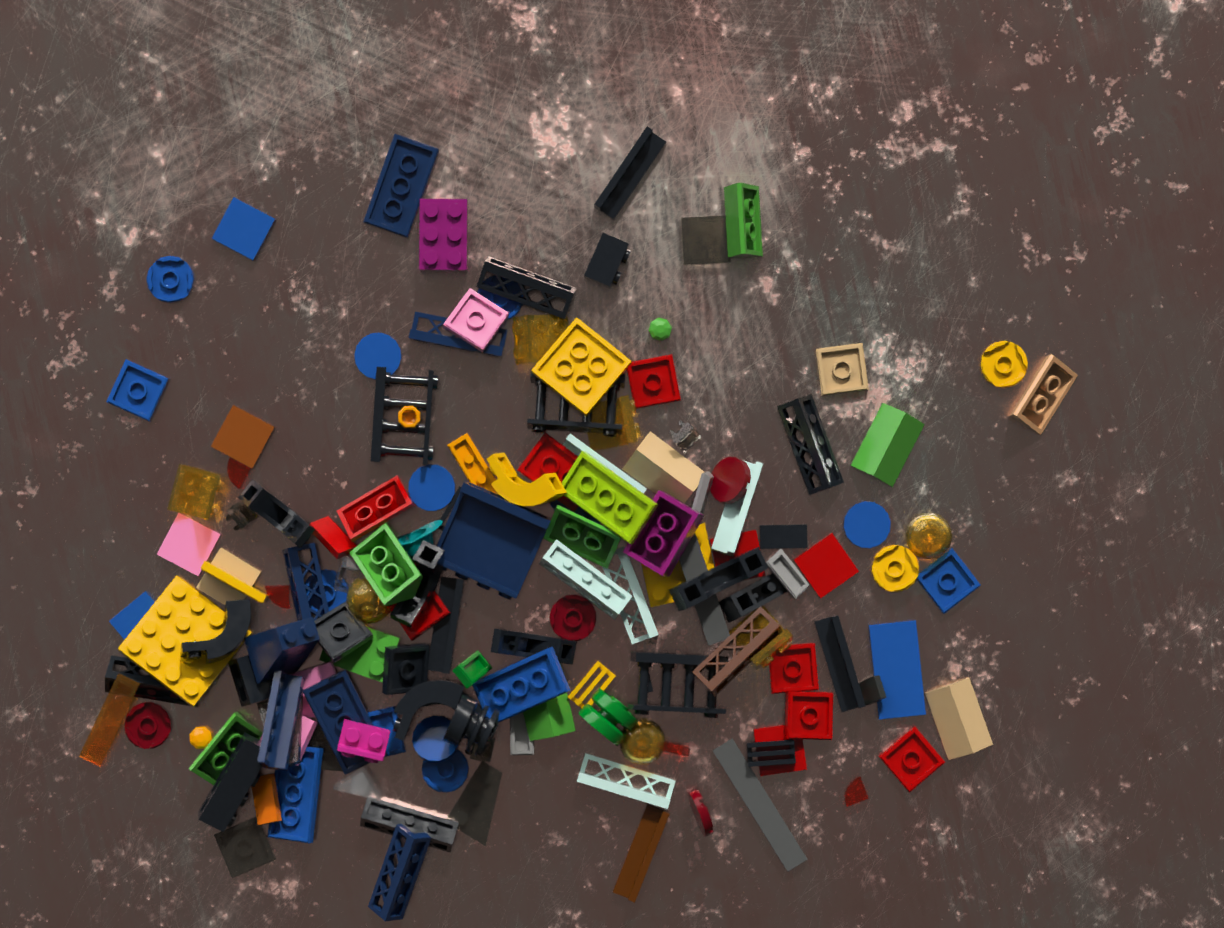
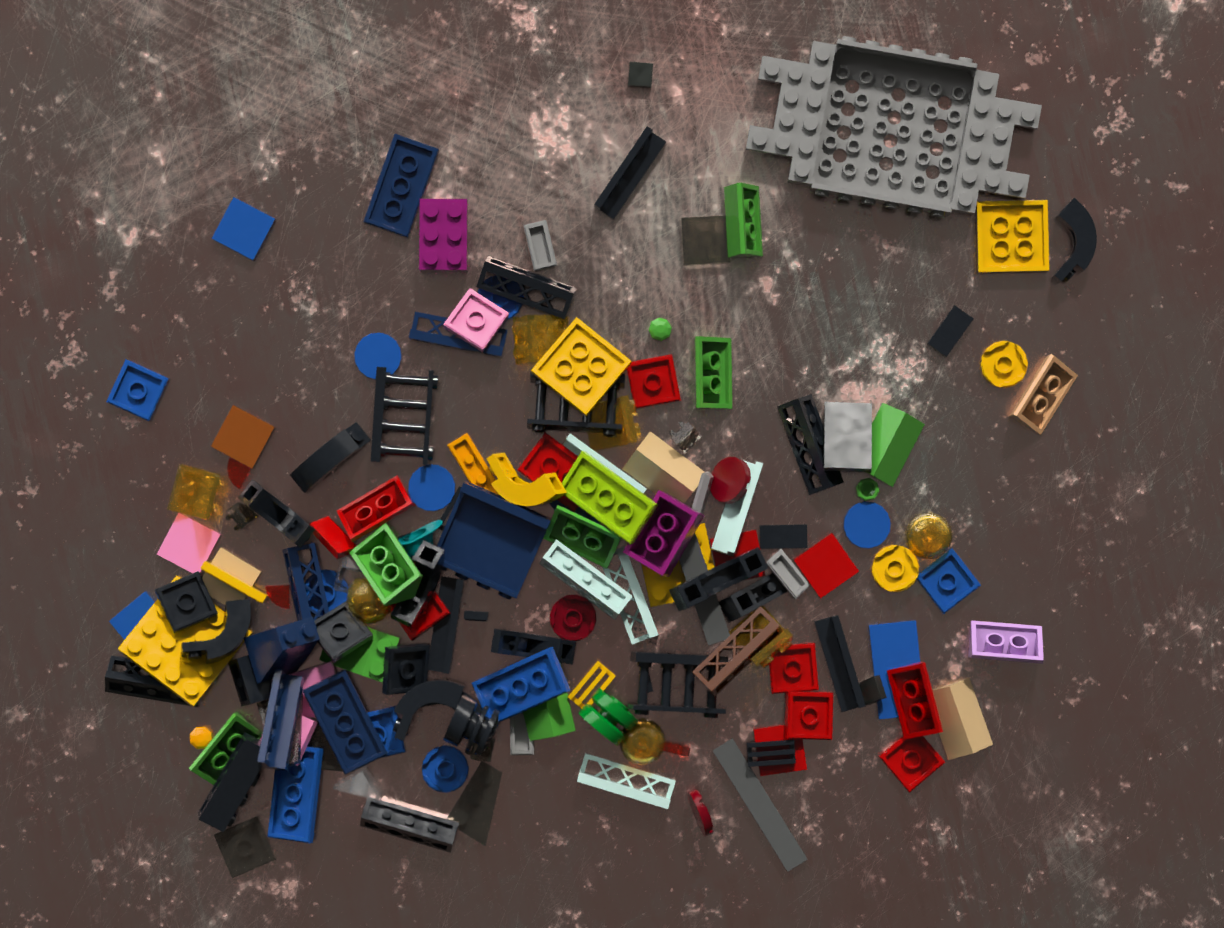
(109, 719): clear orange tile -> none
(148, 725): dark red tile -> none
(170, 279): blue tile -> none
(186, 602): none -> black tile
(266, 800): orange tile -> none
(329, 456): none -> black arch
(363, 741): dark pink bracket -> none
(403, 877): dark blue fence -> none
(409, 416): light orange tile -> none
(429, 740): blue tile -> none
(472, 669): green tile -> none
(476, 615): none -> black tile
(540, 245): none -> light grey tile
(607, 260): black brick -> none
(640, 74): none -> pearl dark grey tile
(641, 852): reddish brown fence -> none
(713, 373): none -> bright green slope
(842, 369): tan tile -> none
(847, 436): none -> tile
(855, 792): clear red tile -> none
(867, 489): none -> bright green tile
(914, 700): none -> red slope
(950, 331): none -> black tile
(973, 145): none -> light grey piece
(1006, 642): none -> lavender slope
(1012, 236): none -> yellow plate
(1083, 231): none -> black arch

